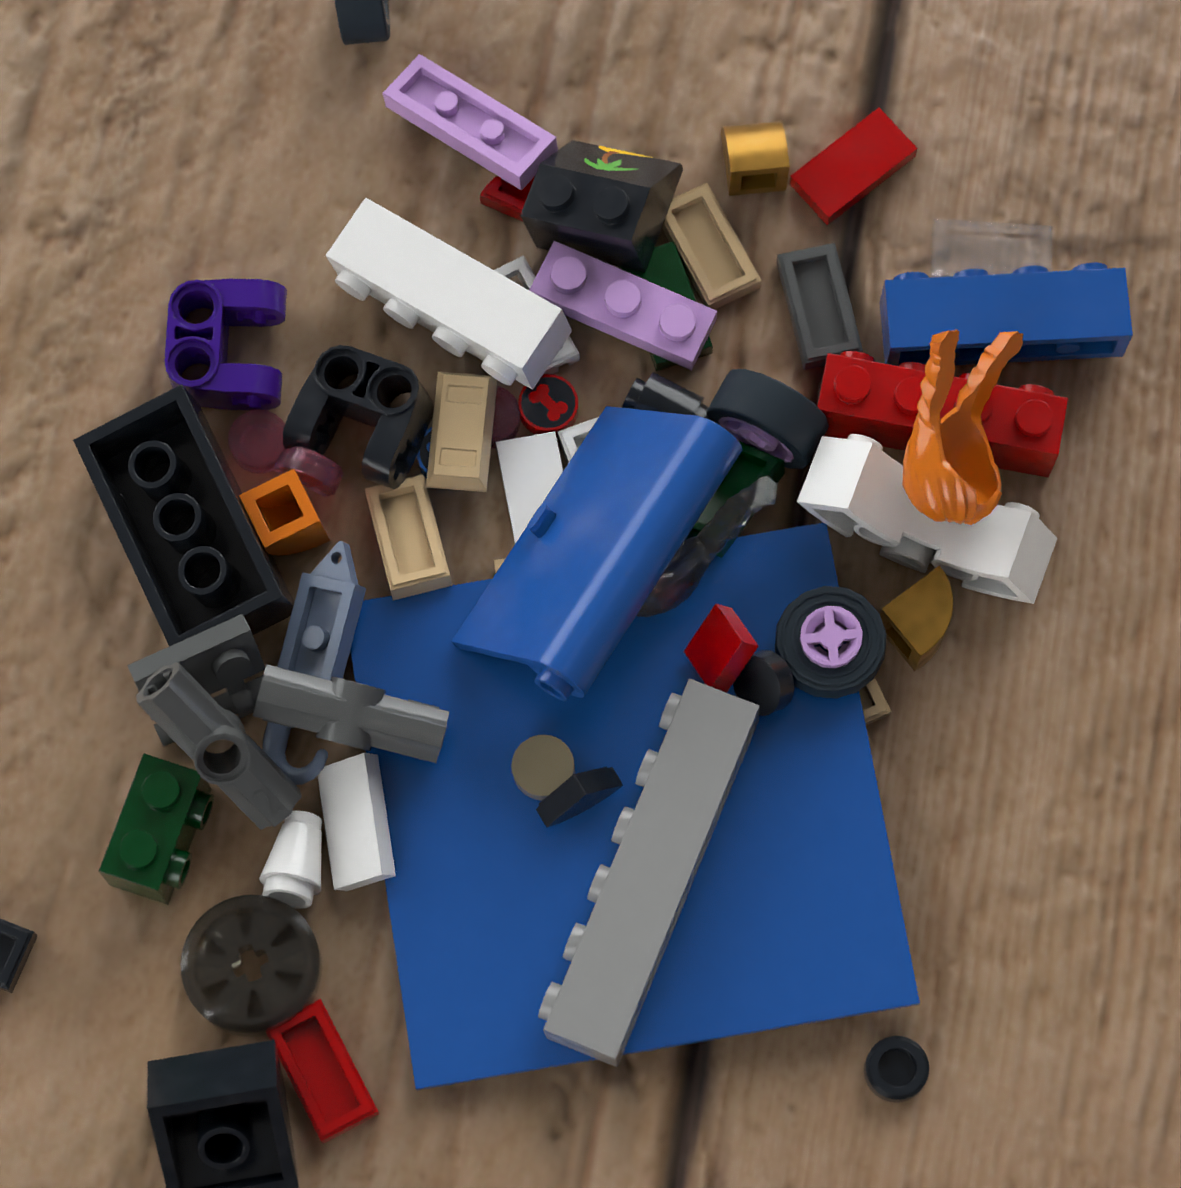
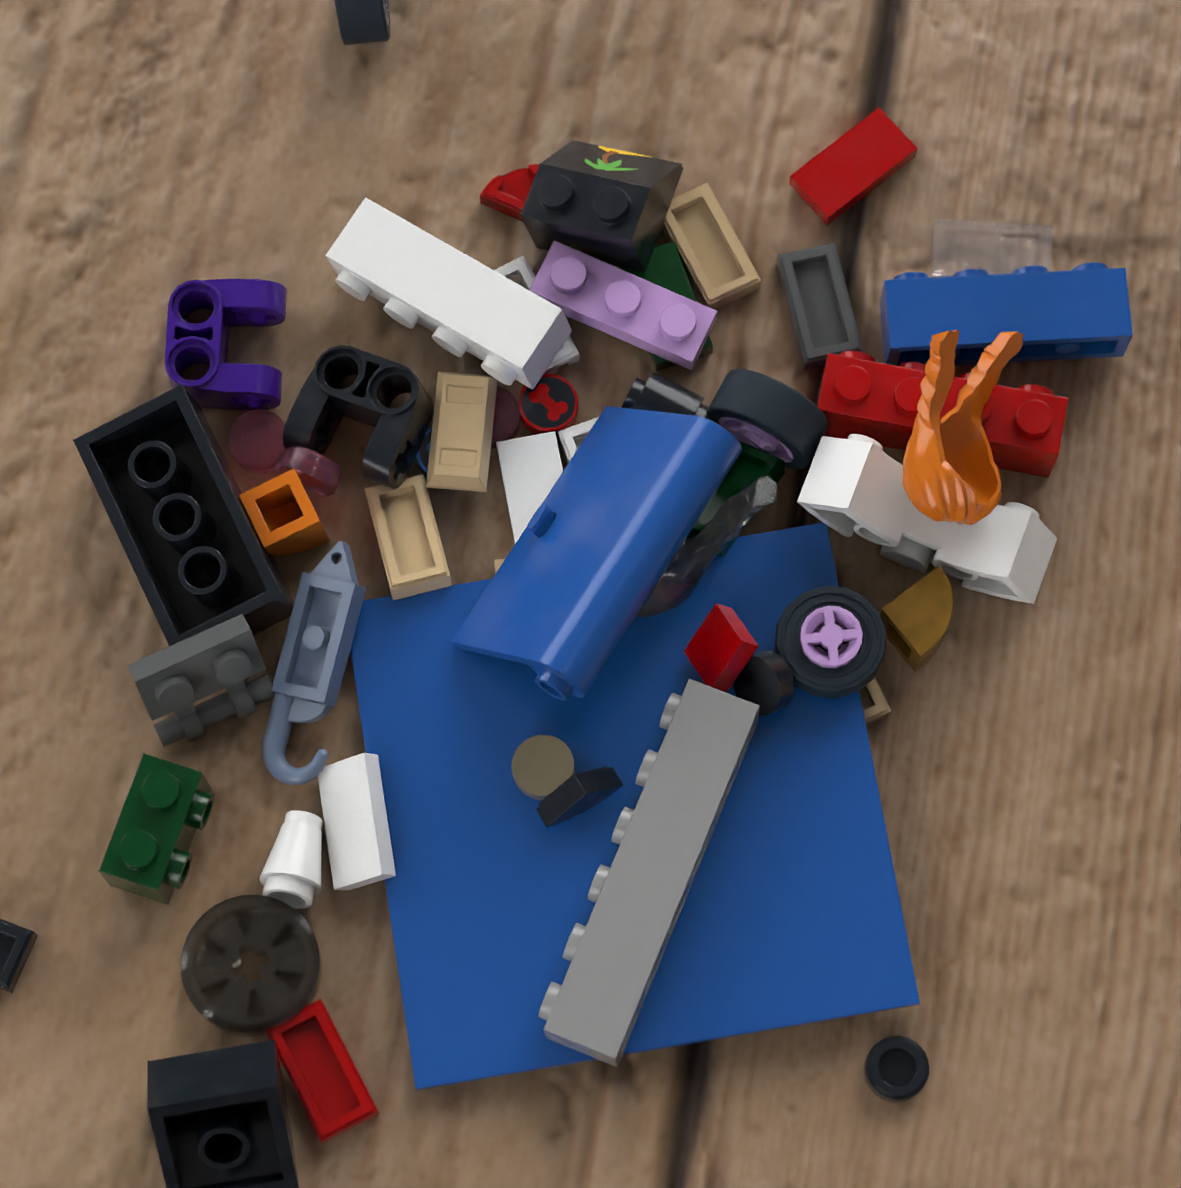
(198, 720): dark grey piece -> none
(351, 713): dark grey piece -> none
(470, 121): lavender plate -> none
(755, 158): pearl gold brick -> none

